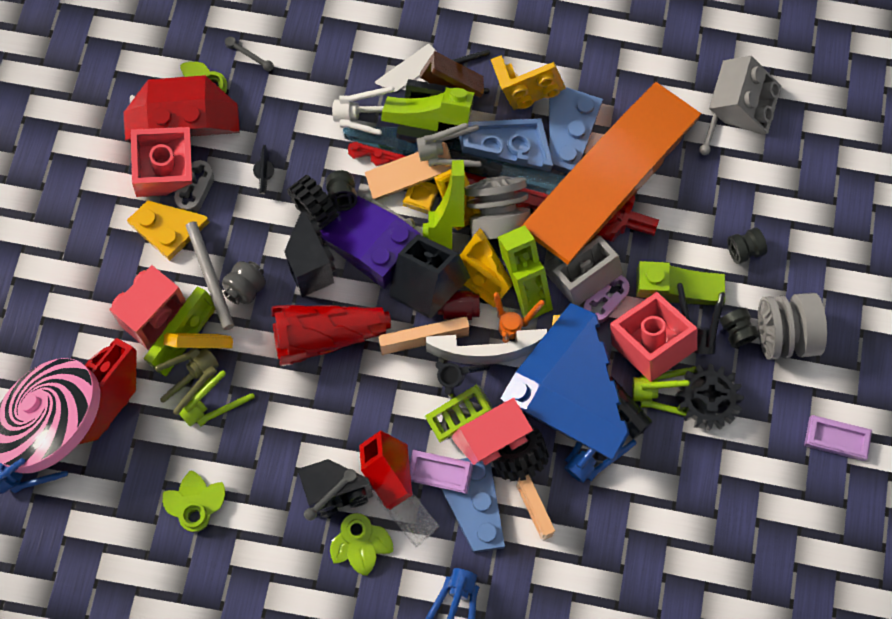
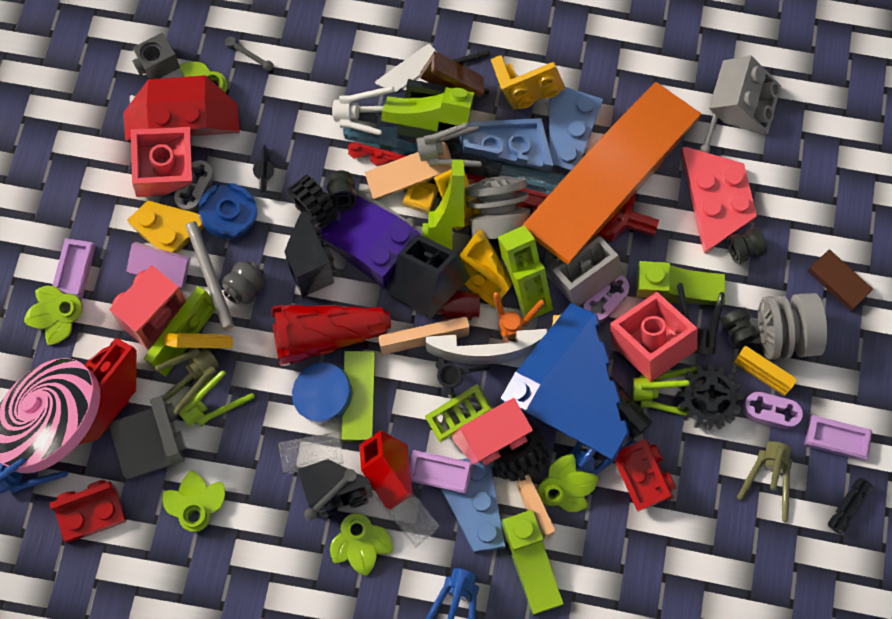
(49, 313): none -> lime plate
(74, 266): none -> lavender tile
(88, 510): none -> red bracket
(148, 440): none -> dark grey bracket
(155, 47): none -> dark grey brick
(170, 264): none -> lavender tile
(227, 211): none -> blue tile
(310, 450): none -> clear tile
(322, 392): none -> blue tile
(358, 418): none -> lime tile
(532, 562): none -> lime slope
(570, 483): none -> lime plate
(643, 475): none -> red bracket
(718, 195): none -> coral wing
(765, 371): none -> yellow tile
(770, 417): none -> lavender beam
(777, 461): none -> olive plant
(840, 280): none -> reddish brown tile
(850, 505): none -> black axle

